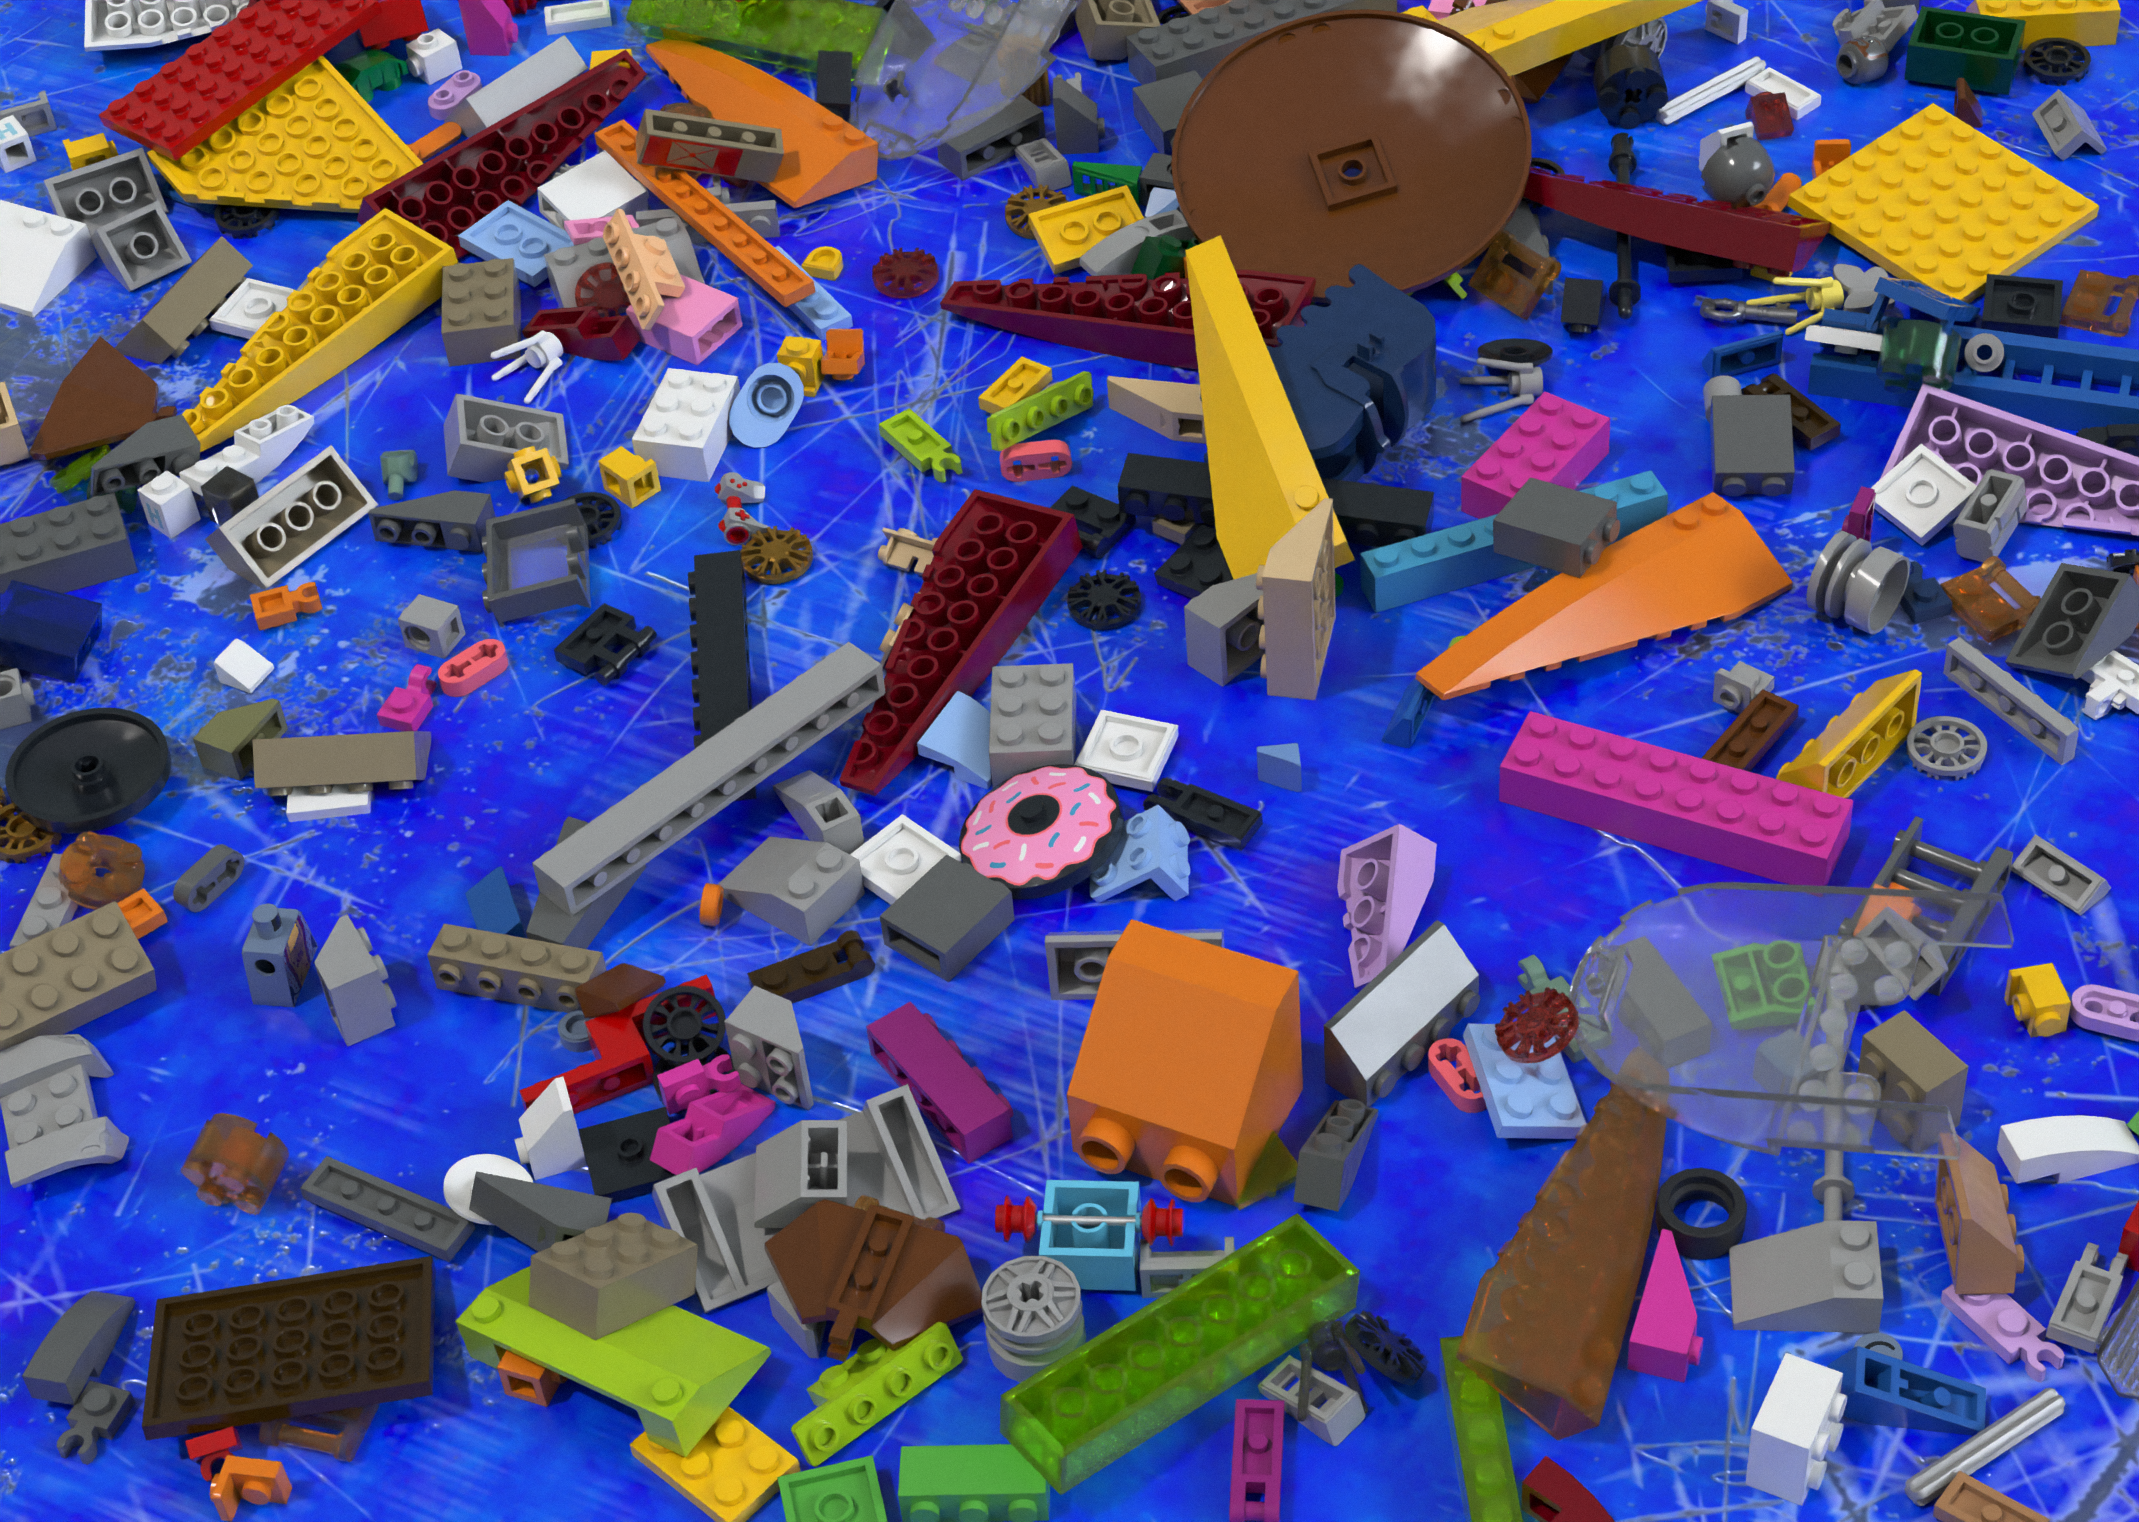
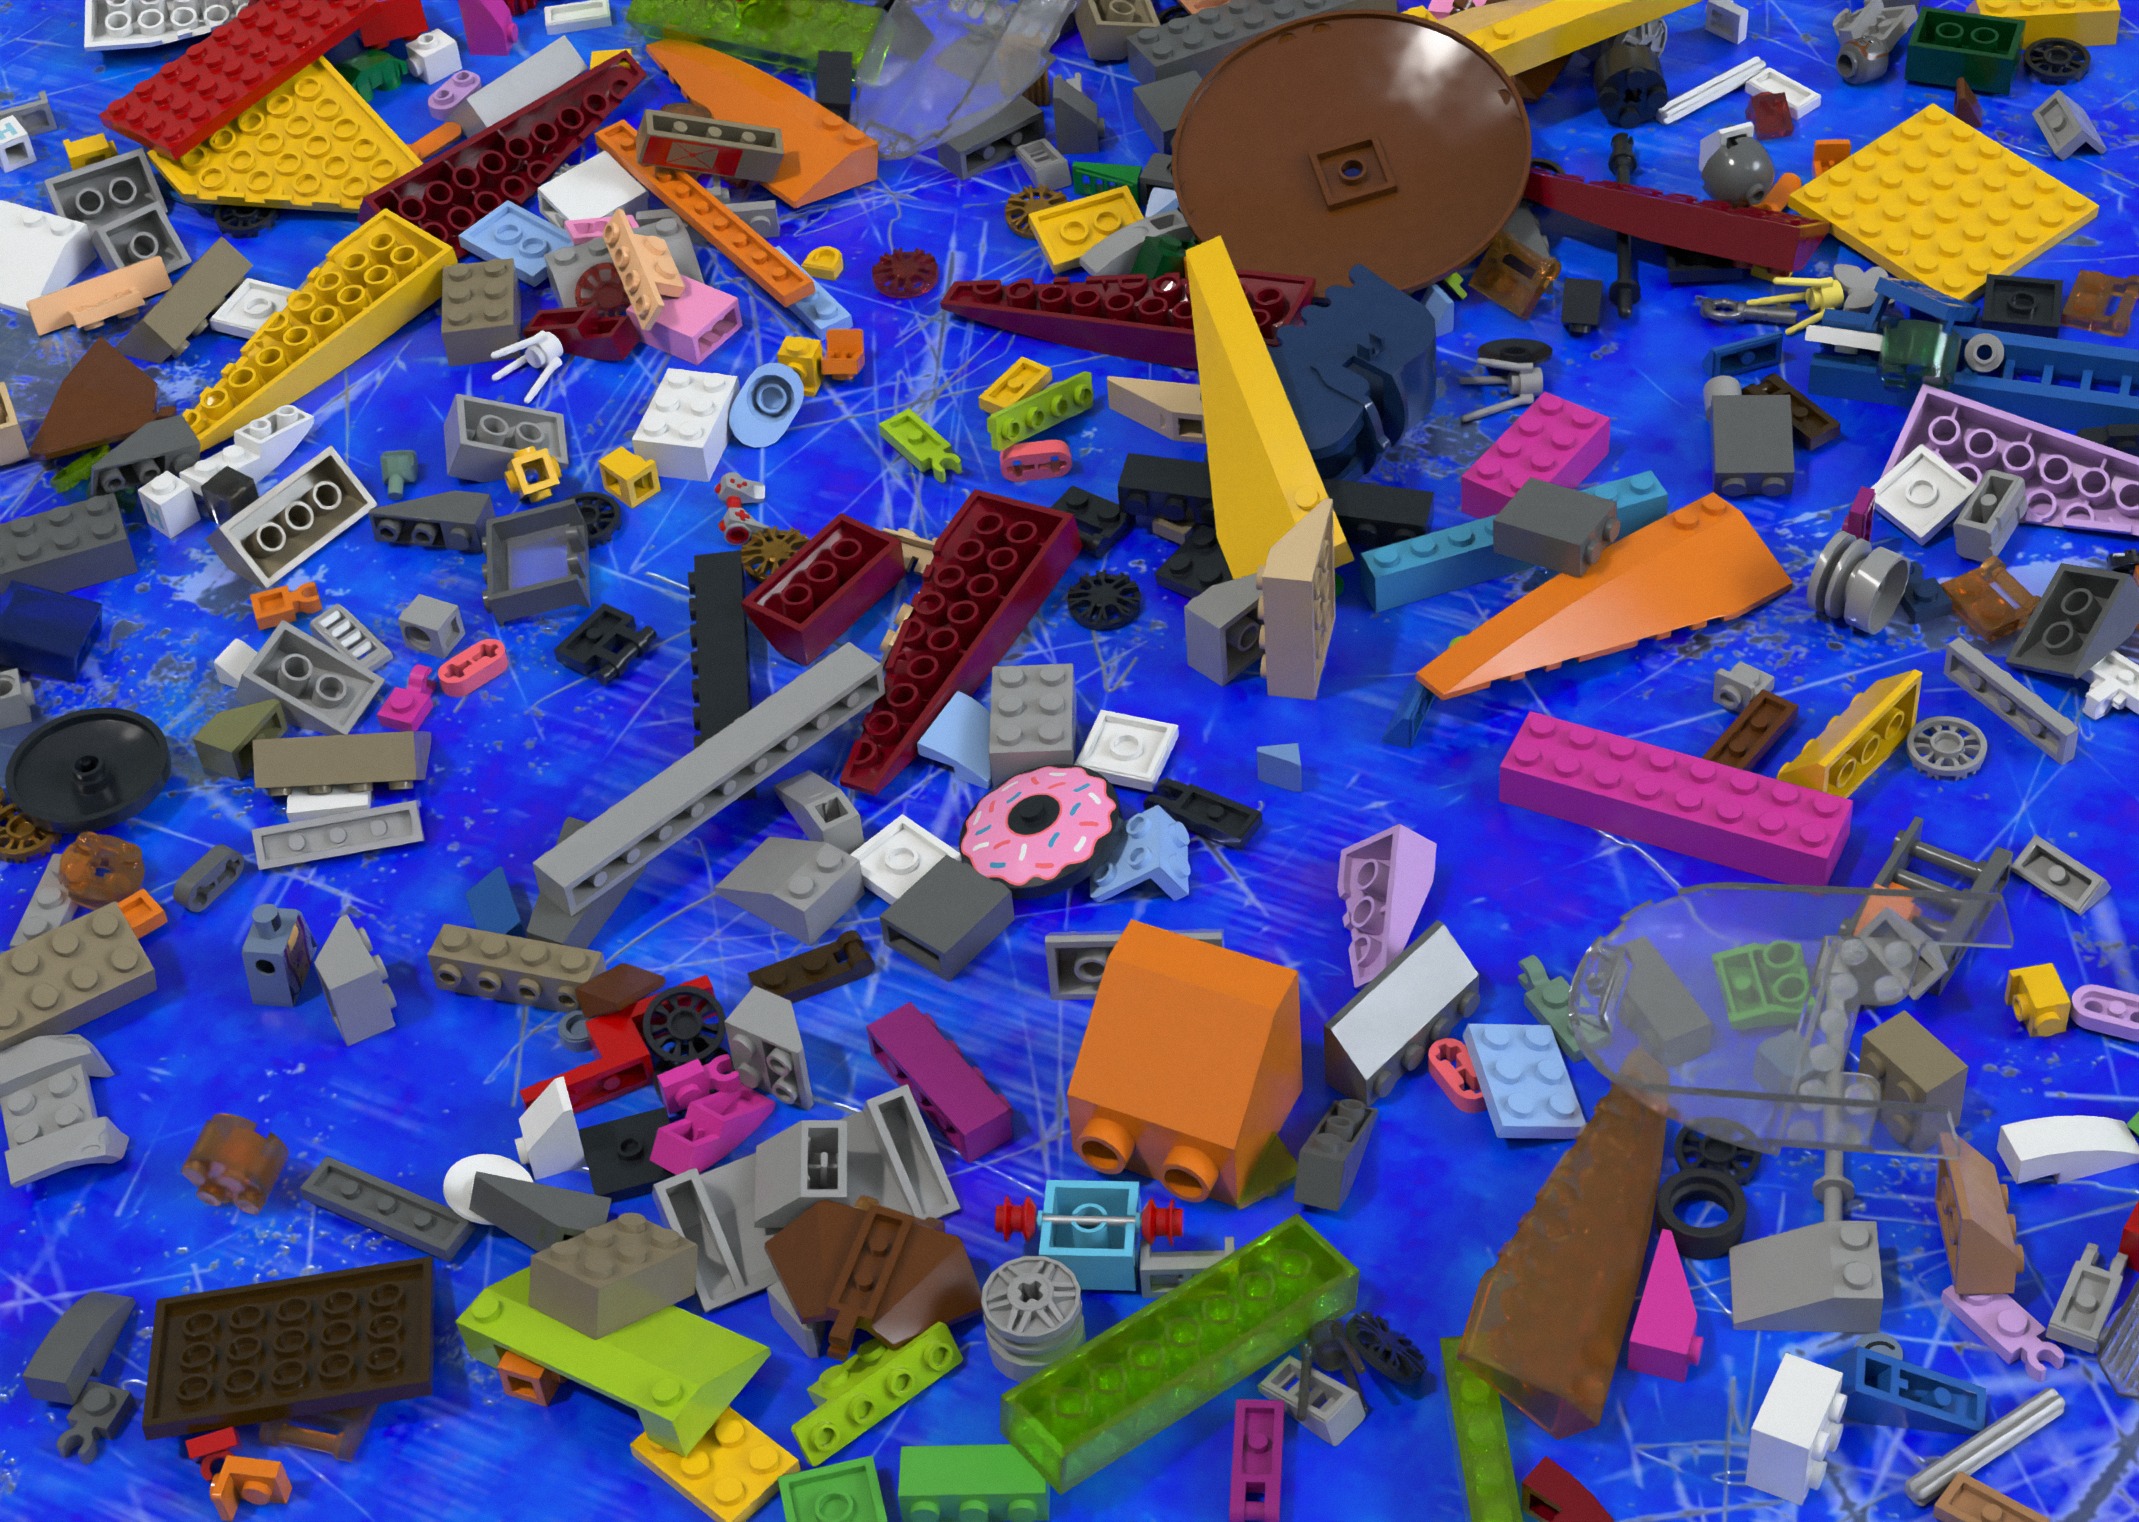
(100, 297): none -> light nougat bracket
(311, 681): none -> light grey slope
(338, 835): none -> light grey panel
(339, 622): none -> light grey slope
(711, 904): orange tile -> none
(825, 587): none -> dark red slope
(896, 86): dark grey hand -> none
(1440, 307): none -> medium blue slope
(1537, 1026): clear red wheel -> none
(1715, 1156): none -> black wheel

